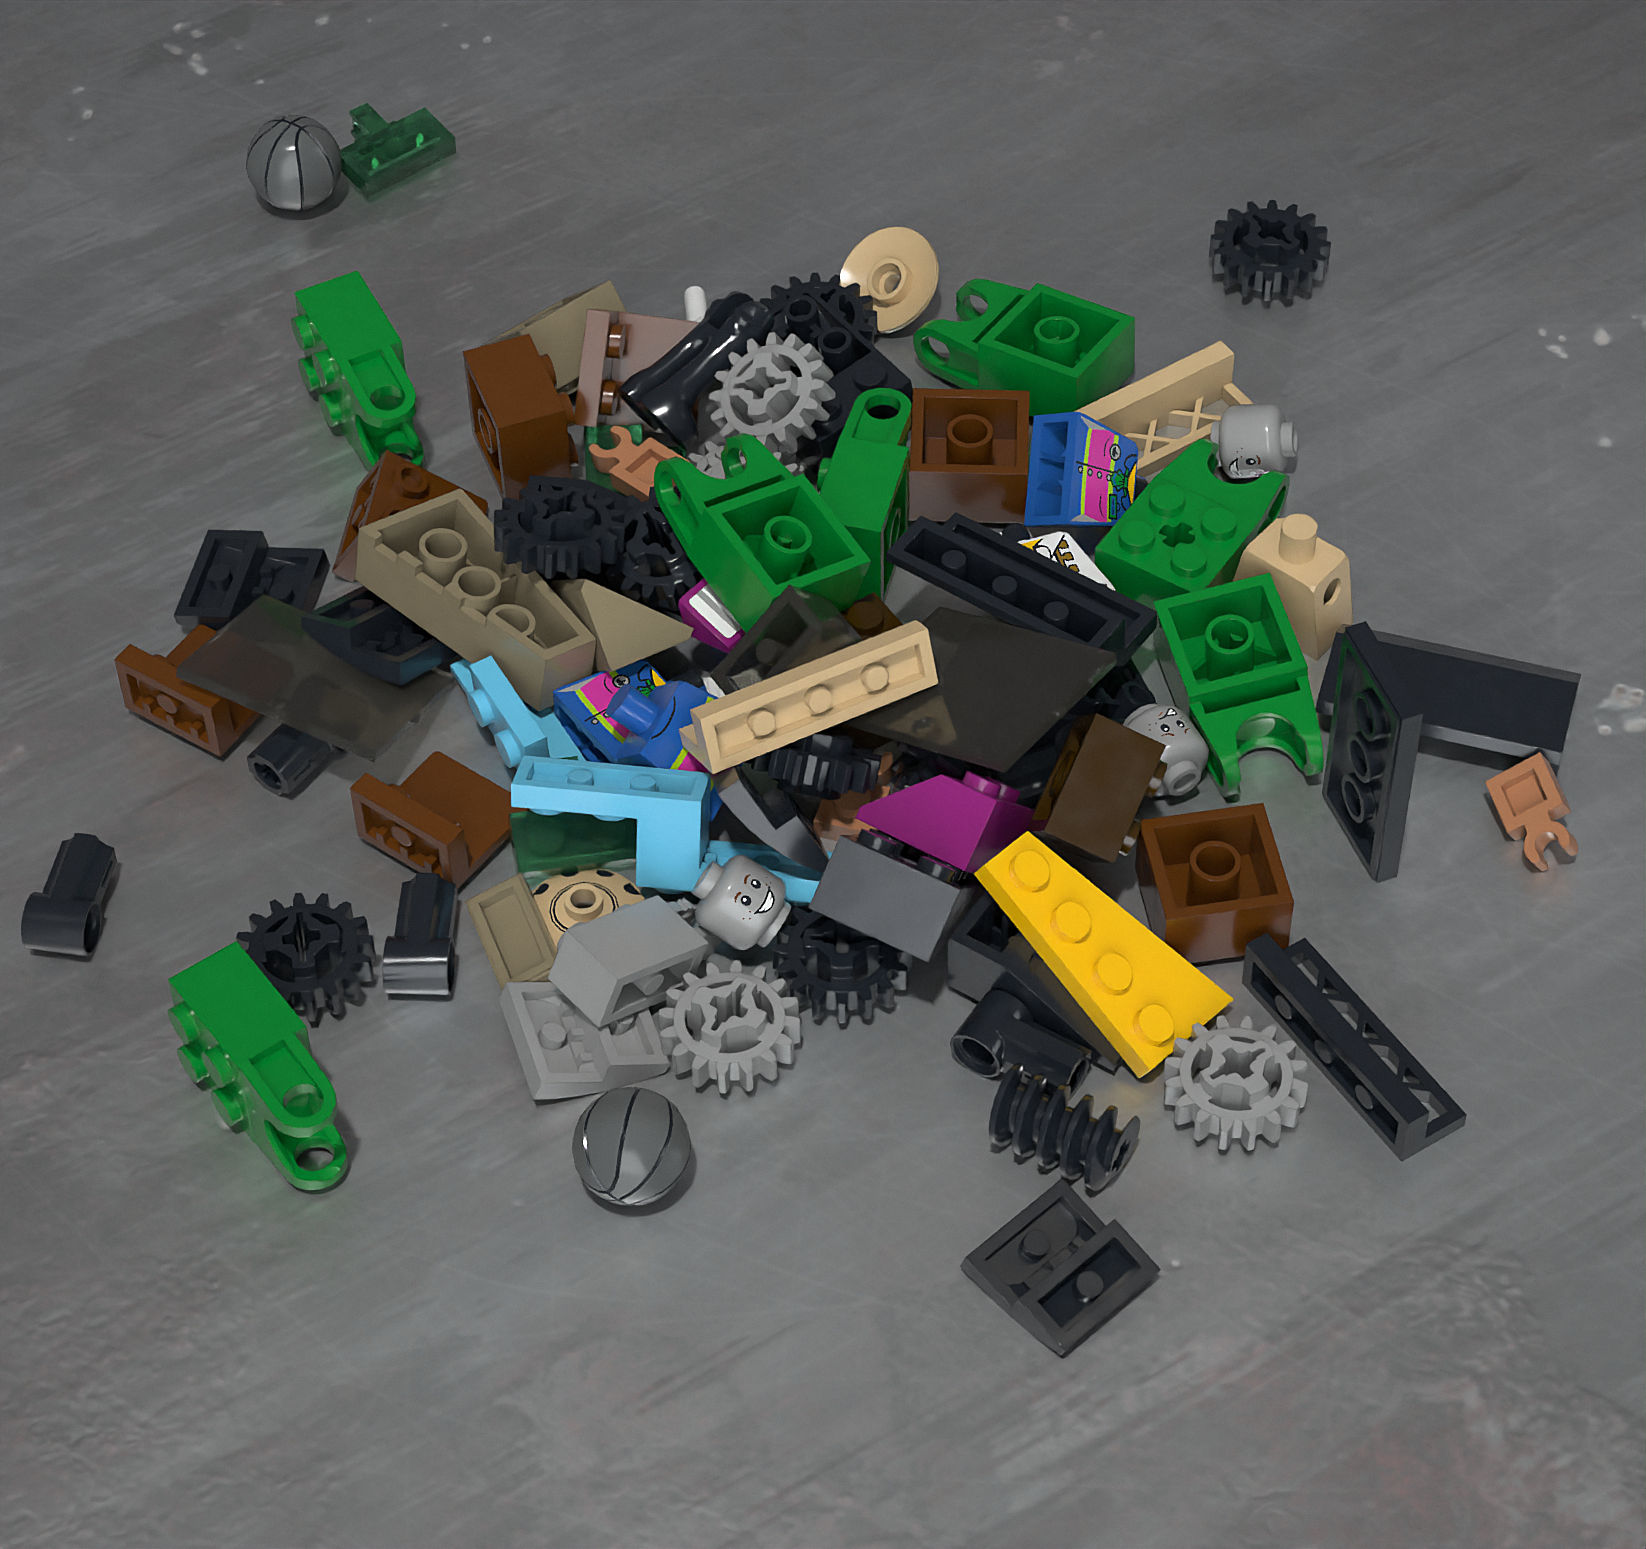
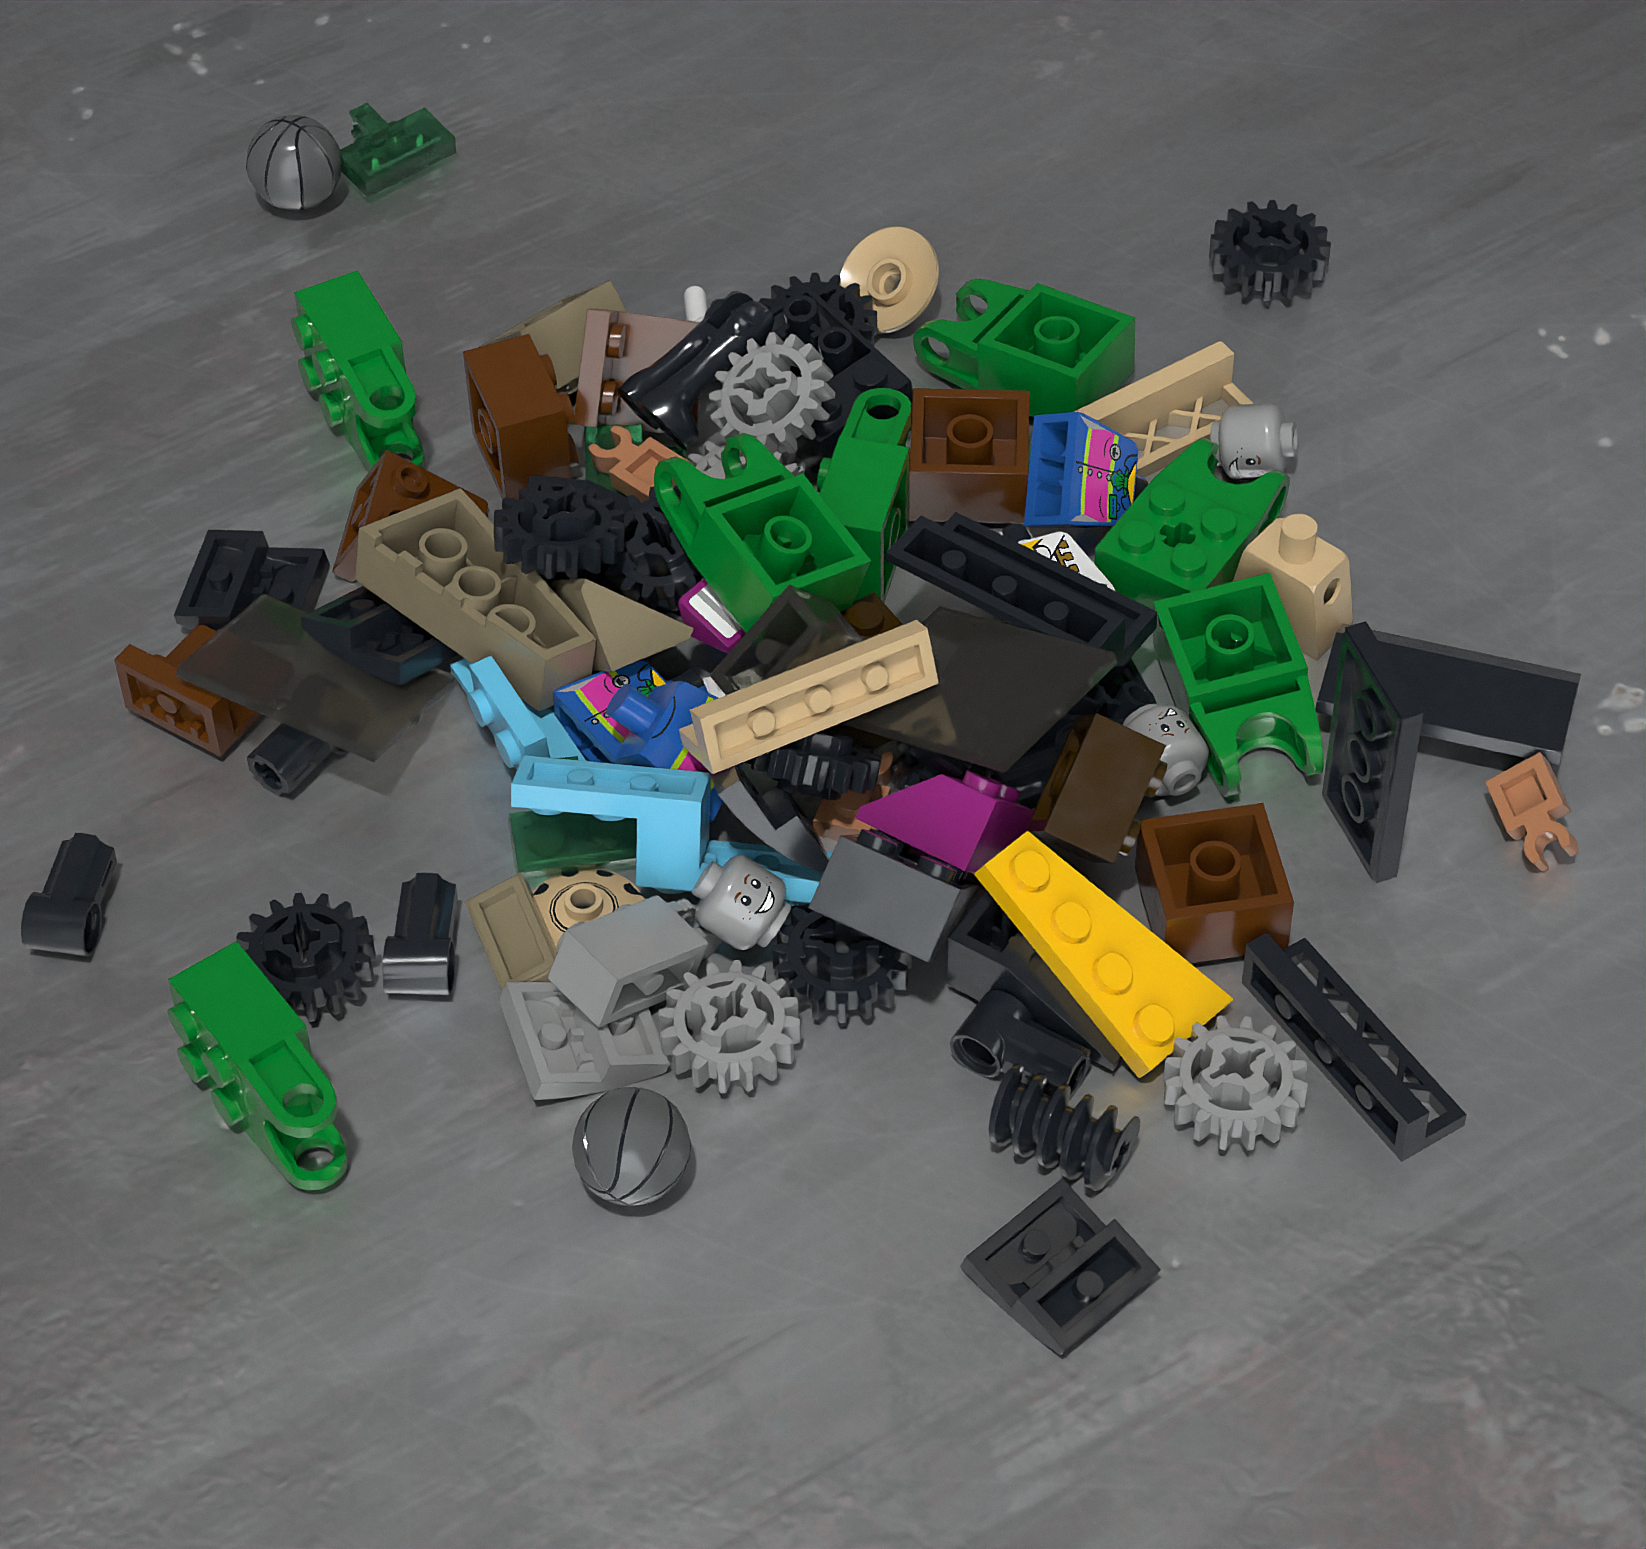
(437, 819): reddish brown bracket -> none

